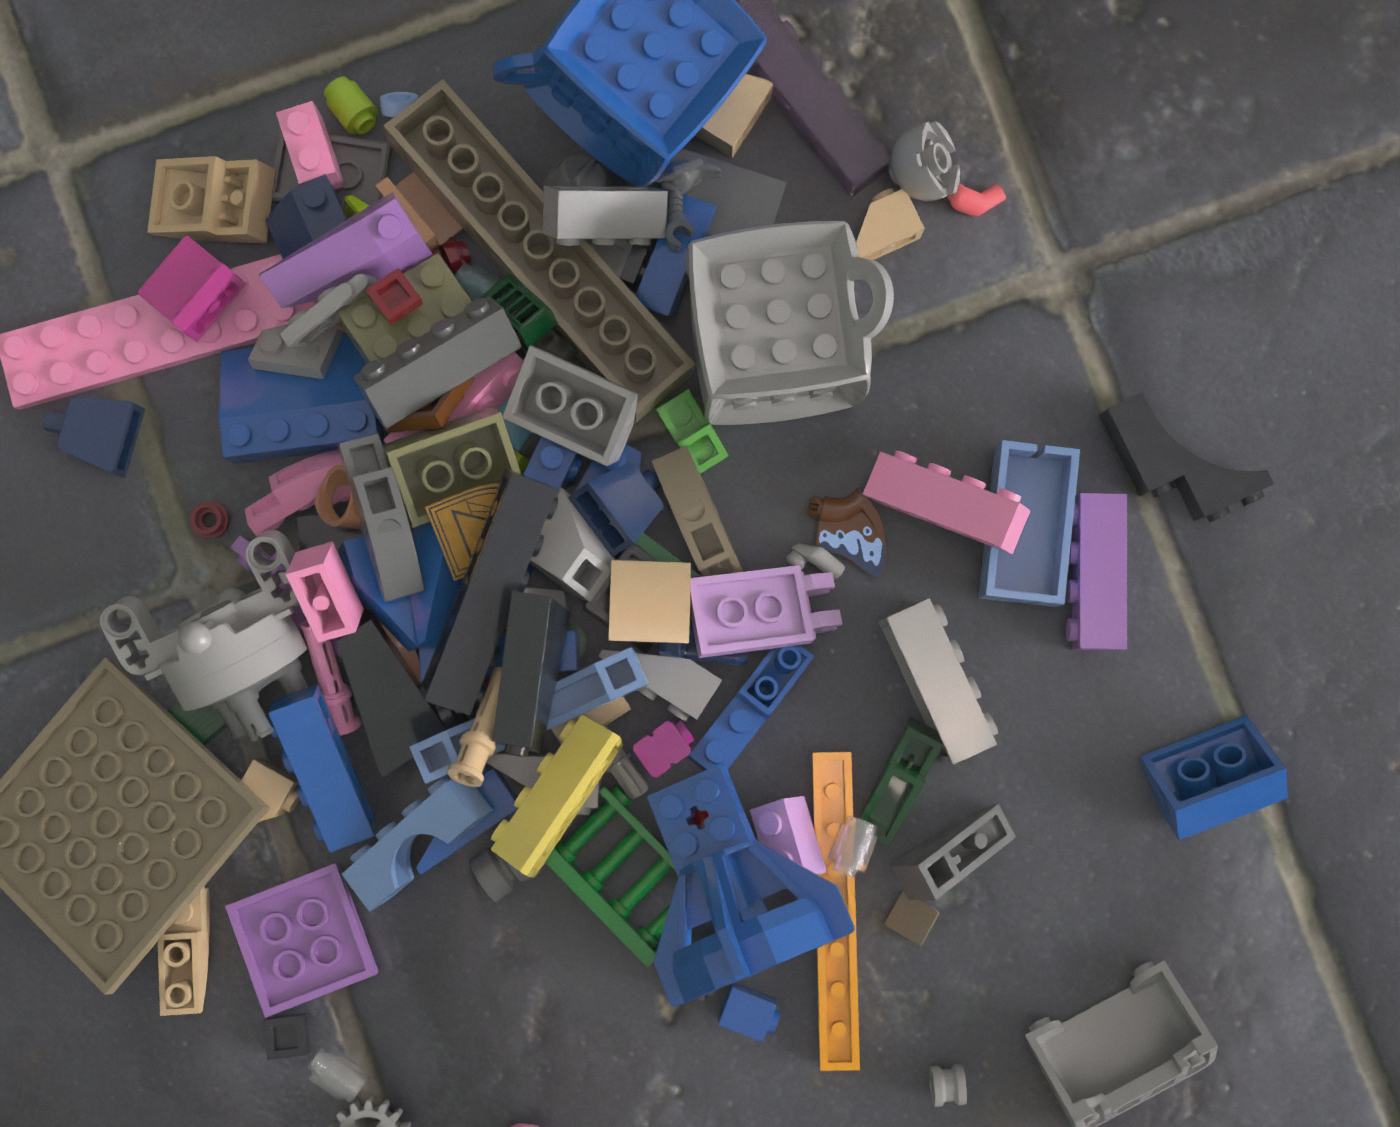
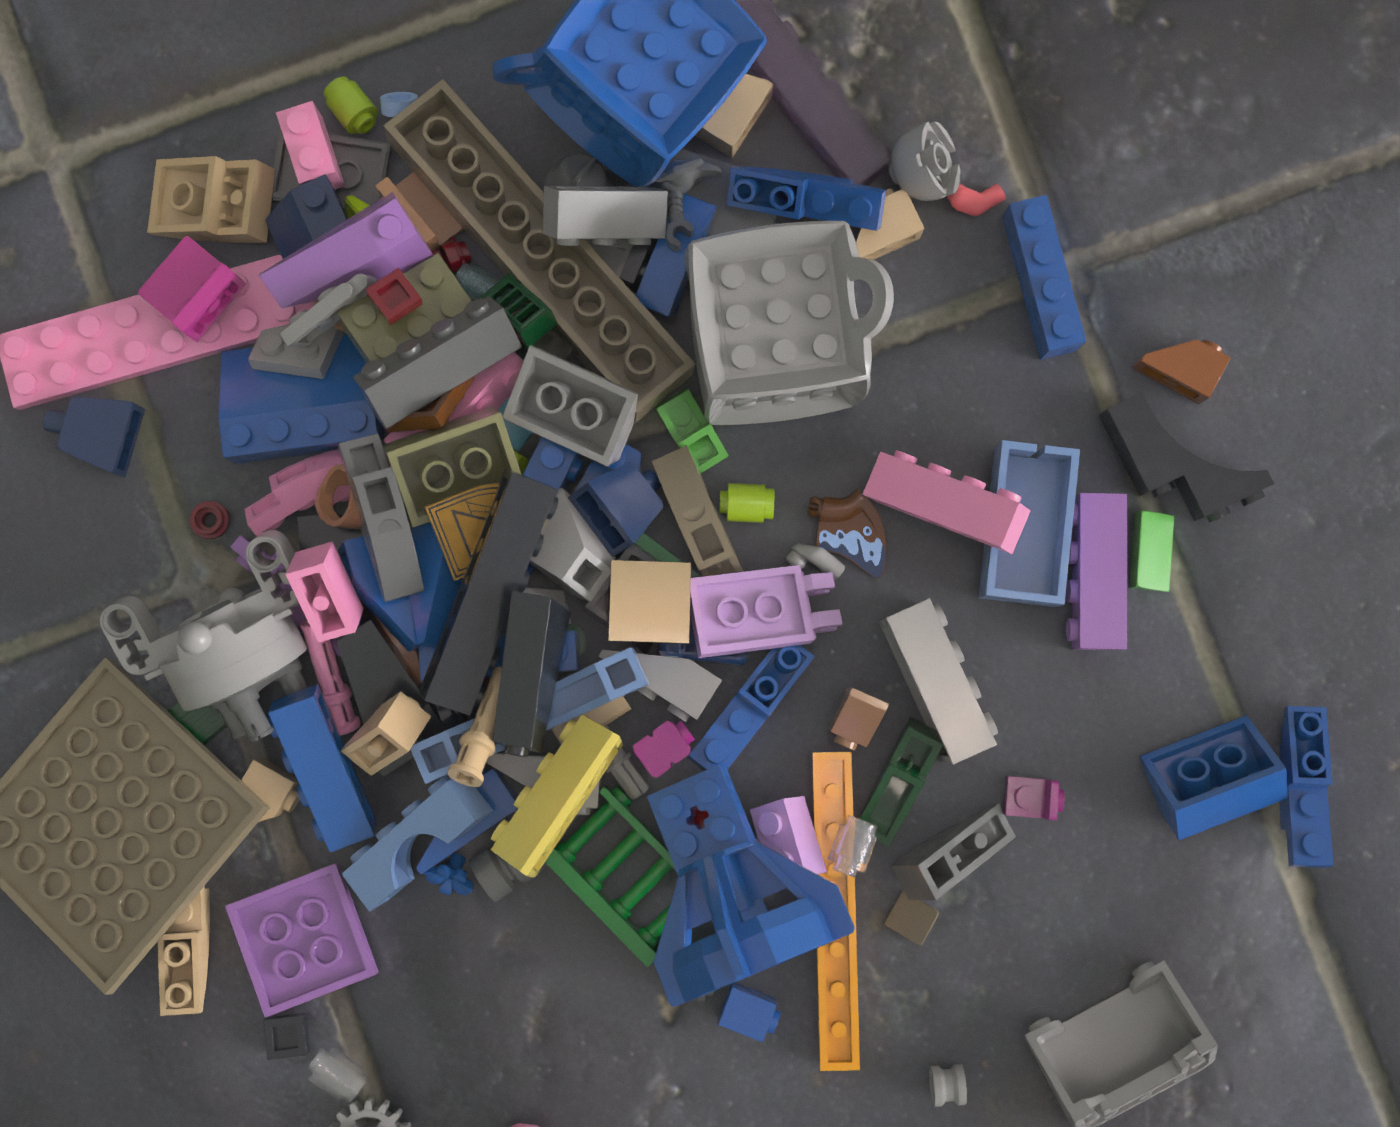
(387, 734): none -> tan slope
(451, 876): none -> blue plant
(747, 502): none -> lime brick
(806, 195): none -> blue slope
(857, 718): none -> medium nougat slope
(1033, 797): none -> magenta bracket
(1043, 277): none -> blue brick
(1151, 551): none -> slope
(1186, 368): none -> dark orange slope
(1309, 773): none -> blue slope

